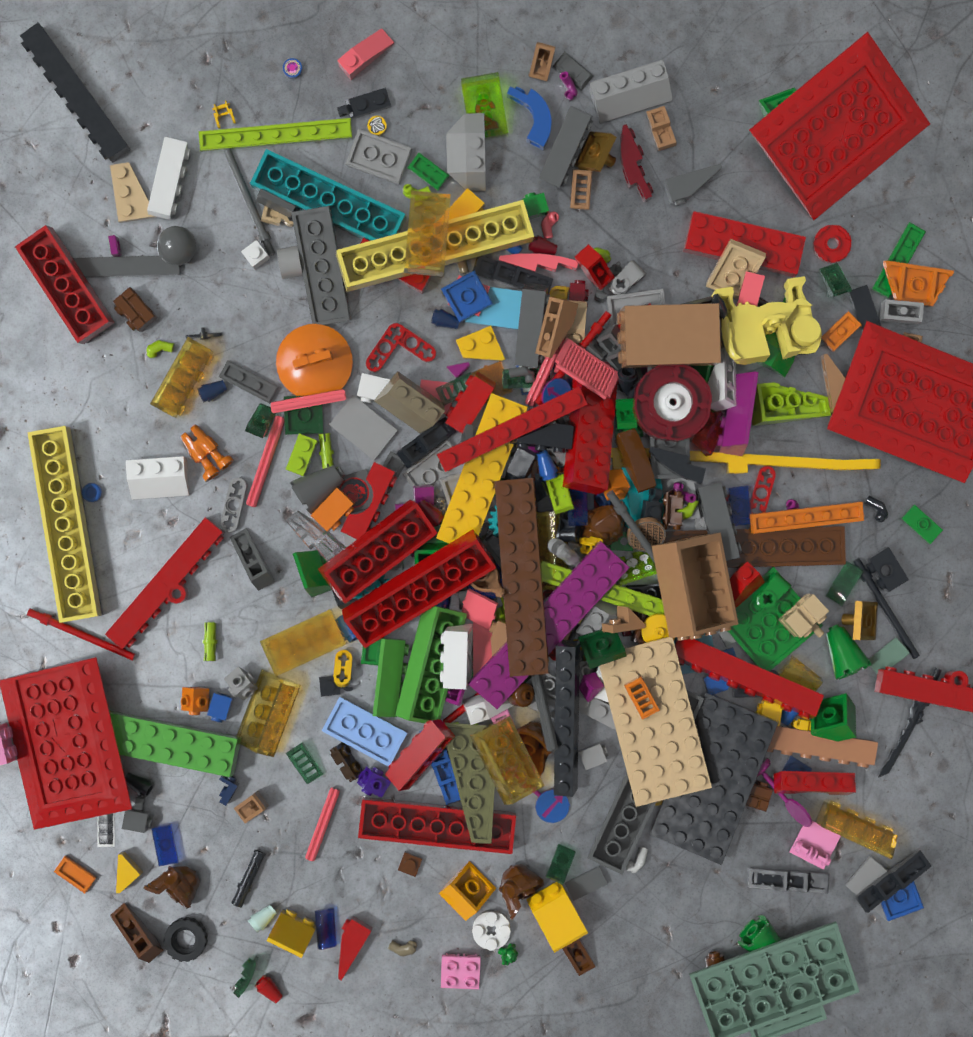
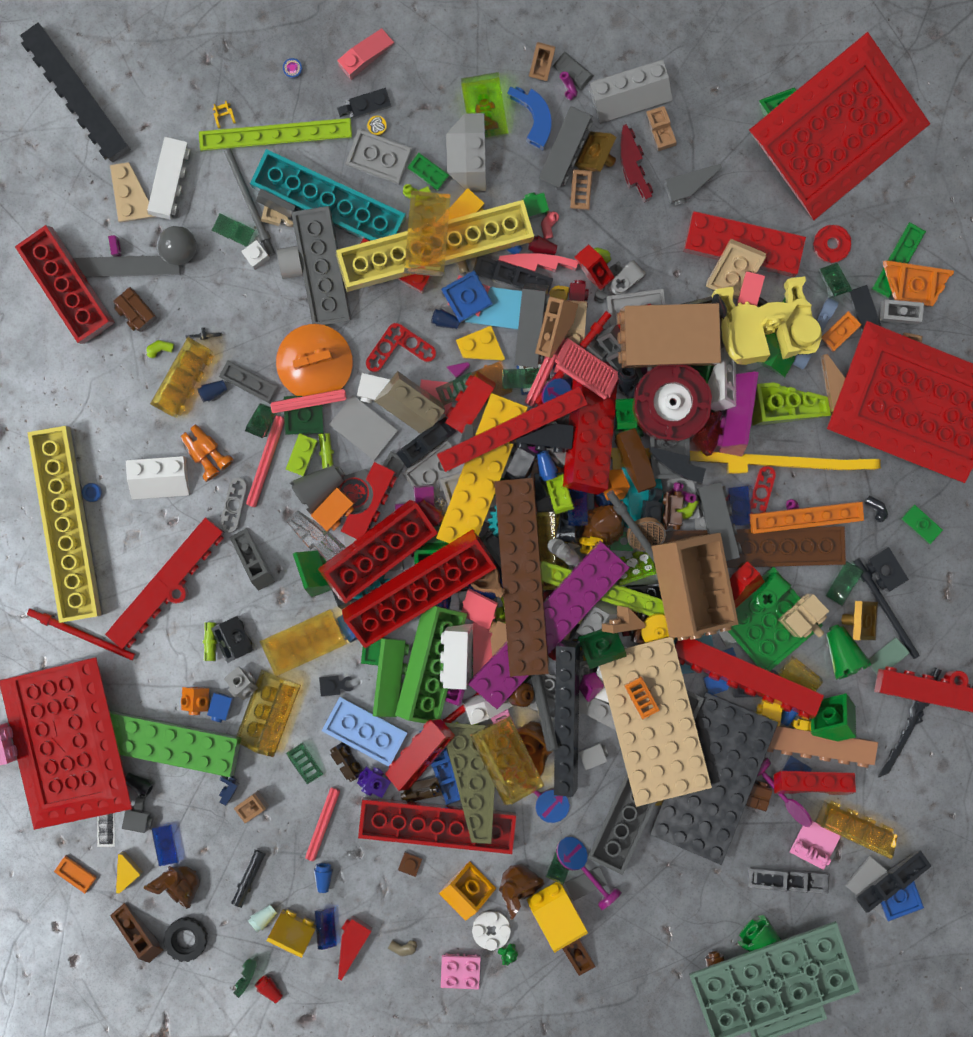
(223, 634): none -> black brick
(232, 230): none -> clear green slope
(323, 875): none -> blue cone
(347, 669): yellow beam -> none
(422, 790): none -> dark brown hinge
(522, 371): dark grey arm -> none
(574, 856): none -> piece
(639, 862): white arm -> none
(824, 316): none -> sand blue piece

